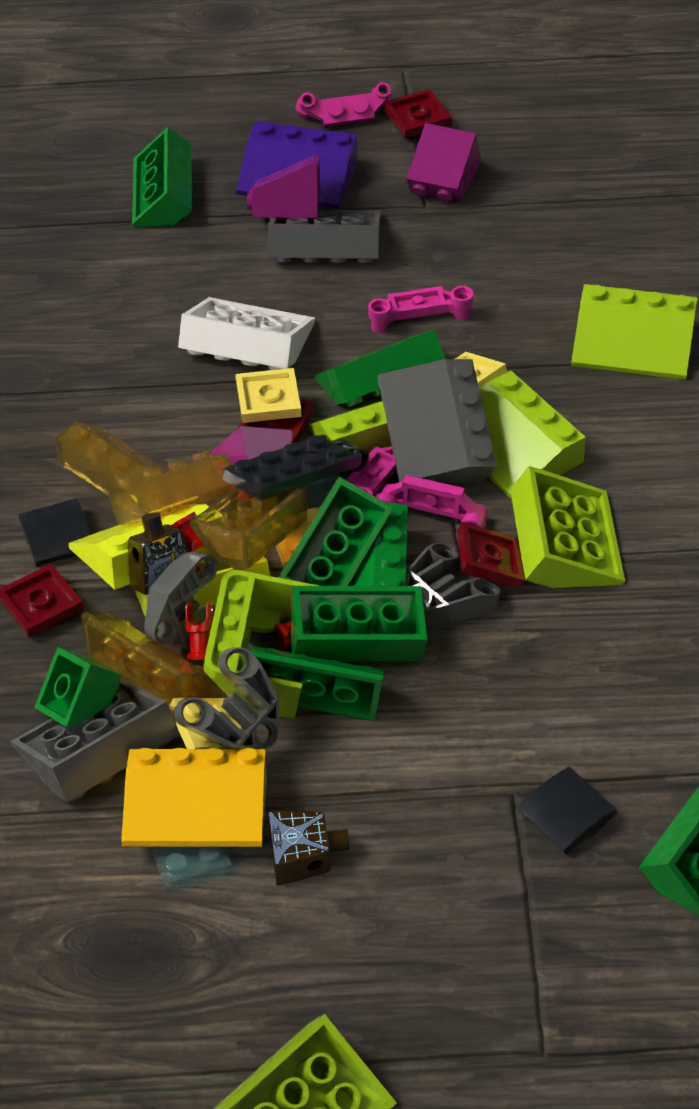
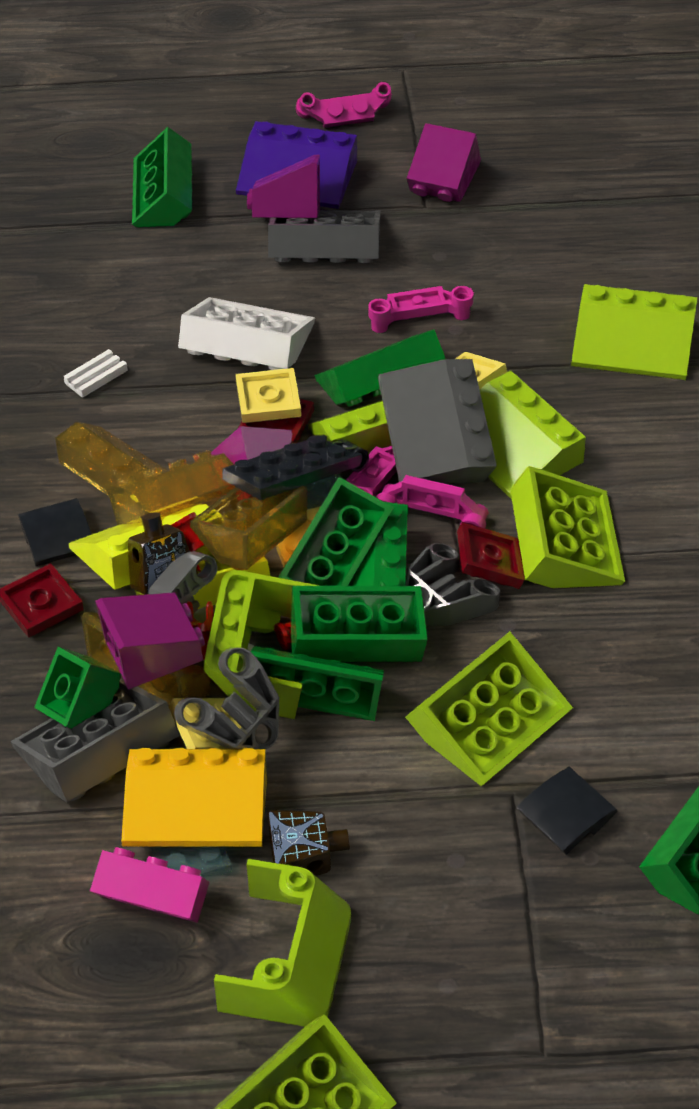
(93, 371): none -> white tile
(149, 635): none -> magenta slope
(150, 884): none -> dark pink brick
(303, 985): none -> lime windscreen
(414, 110): dark red plate -> none
(490, 710): none -> lime slope

